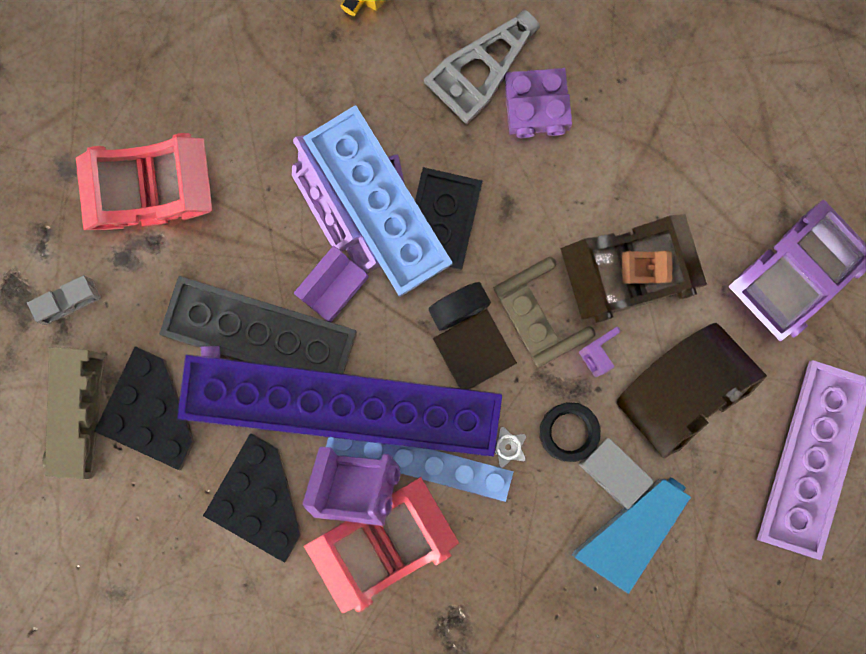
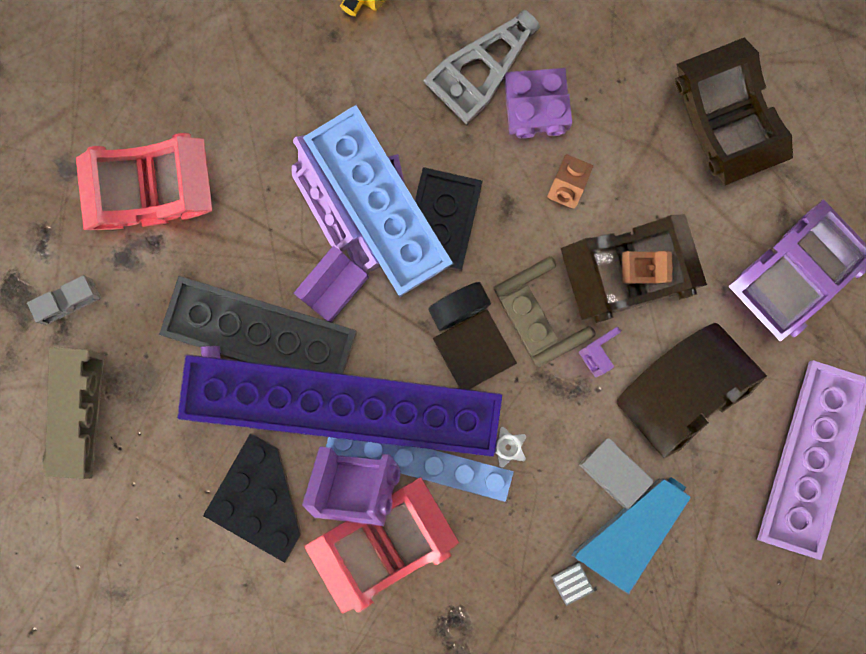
(145, 412): black plate -> none
(570, 181): none -> nougat bracket
(572, 583): none -> tile
(593, 432): black tyre -> none
(731, 113): none -> dark brown window

